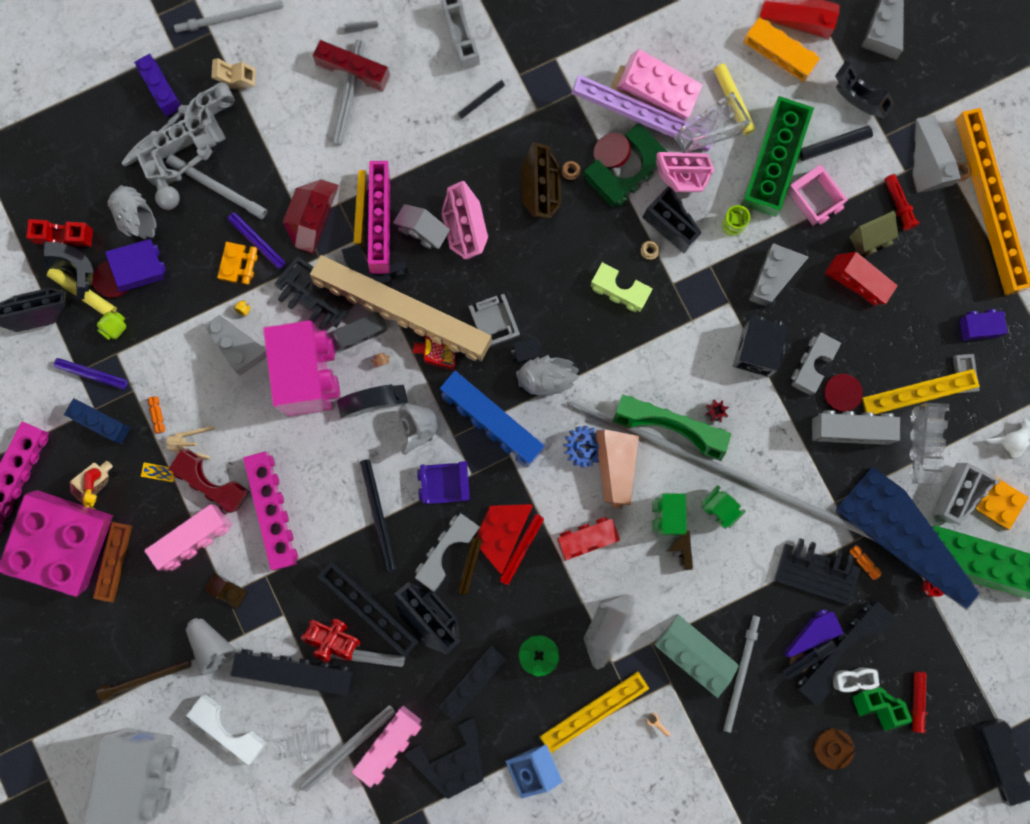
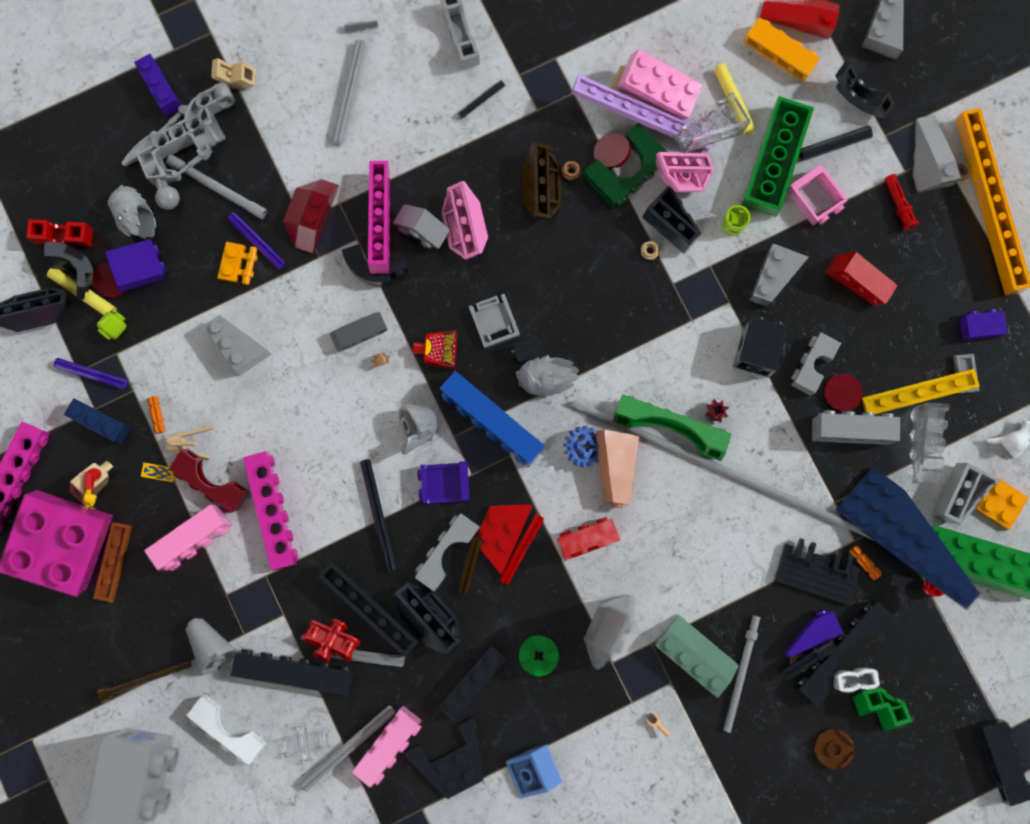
(193, 24): light grey bar -> none
(226, 590): dark brown slope -> none
(241, 308): yellow hinge -> none
(299, 369): dark pink brick -> none
(309, 295): black hinge -> none
(337, 58): dark red arch -> none
(360, 208): yellow tile -> none
(370, 399): black arch -> none
(401, 308): tan brick -> none
(594, 712): yellow tile -> none
(633, 297): yellowish green arch -> none
(669, 514): green brick -> none
(683, 544): dark brown slope -> none
(723, 507): green brick -> none
(875, 234): olive slope -> none
(919, 702): red axle -> none

